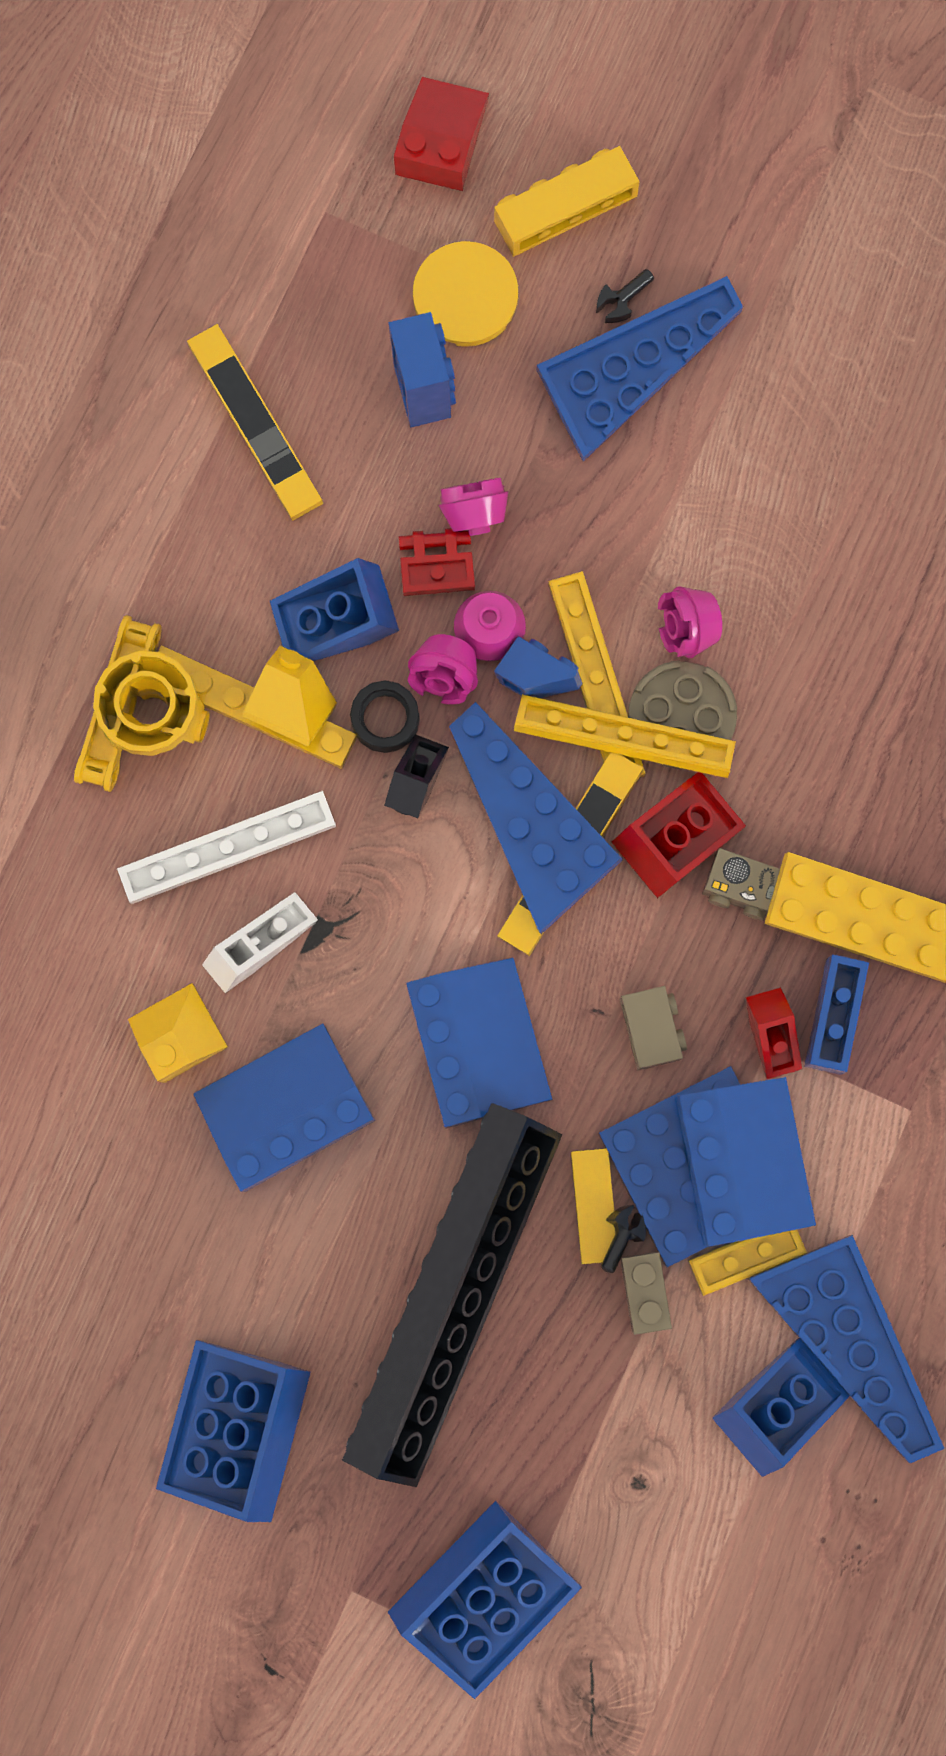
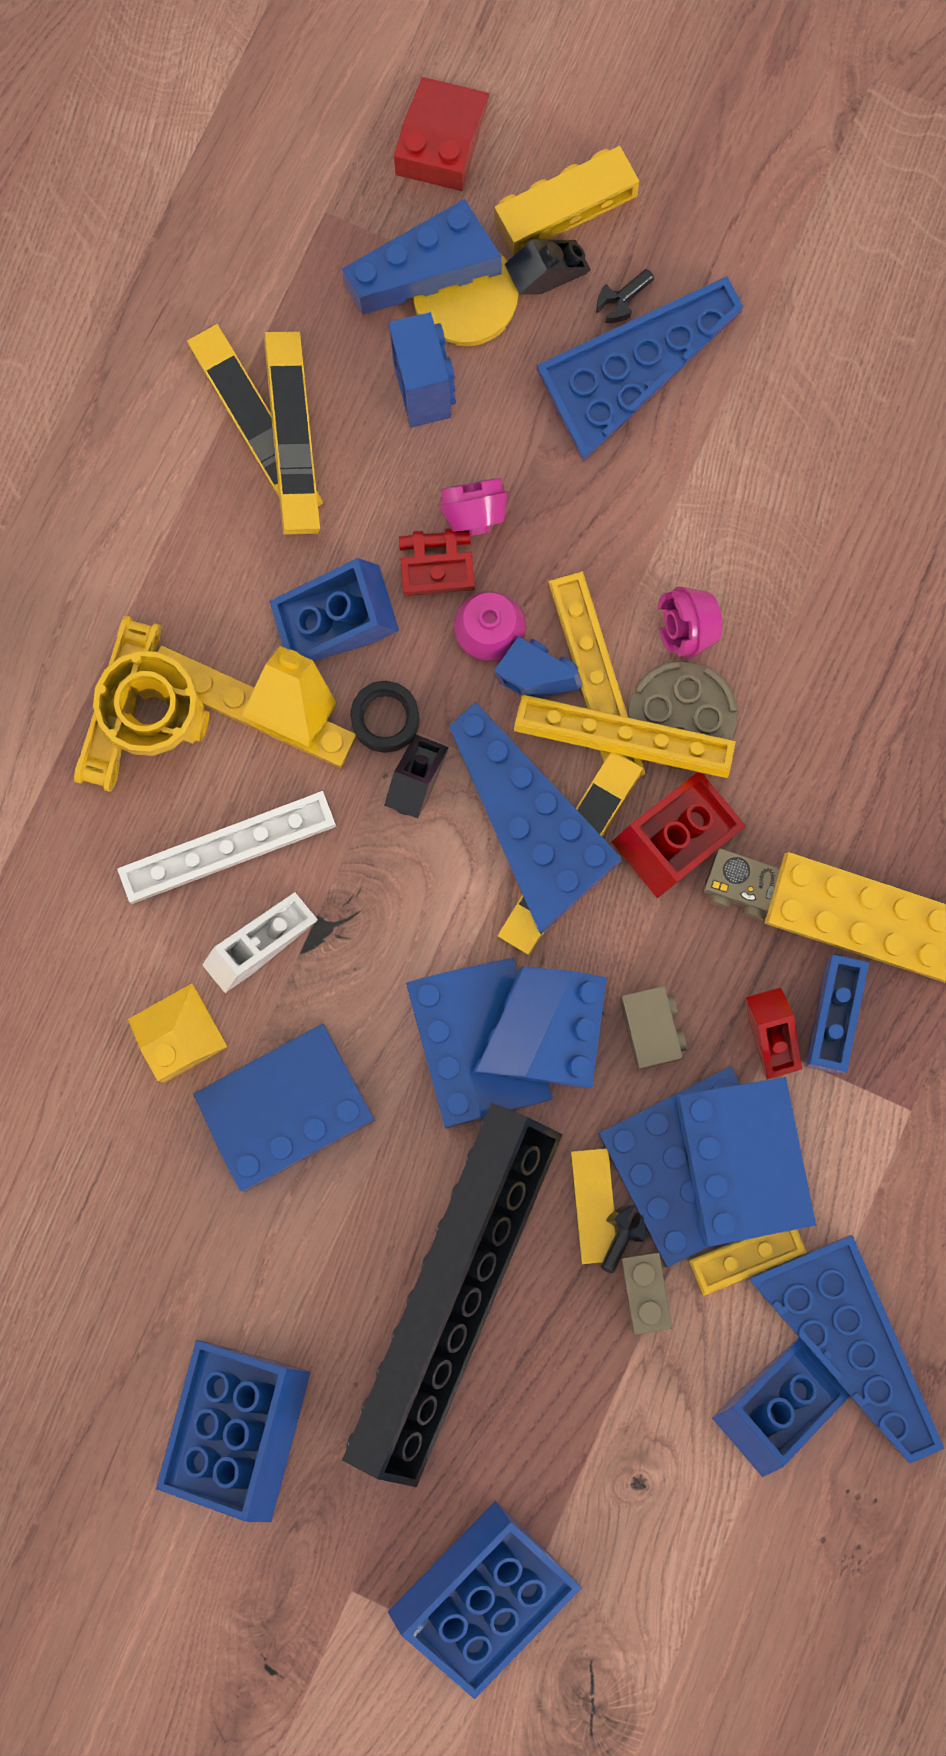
(291, 433): none -> tile
(429, 257): none -> blue wedge
(444, 668): dark pink cone -> none
(546, 265): none -> black slope
(548, 1029): none -> blue wedge

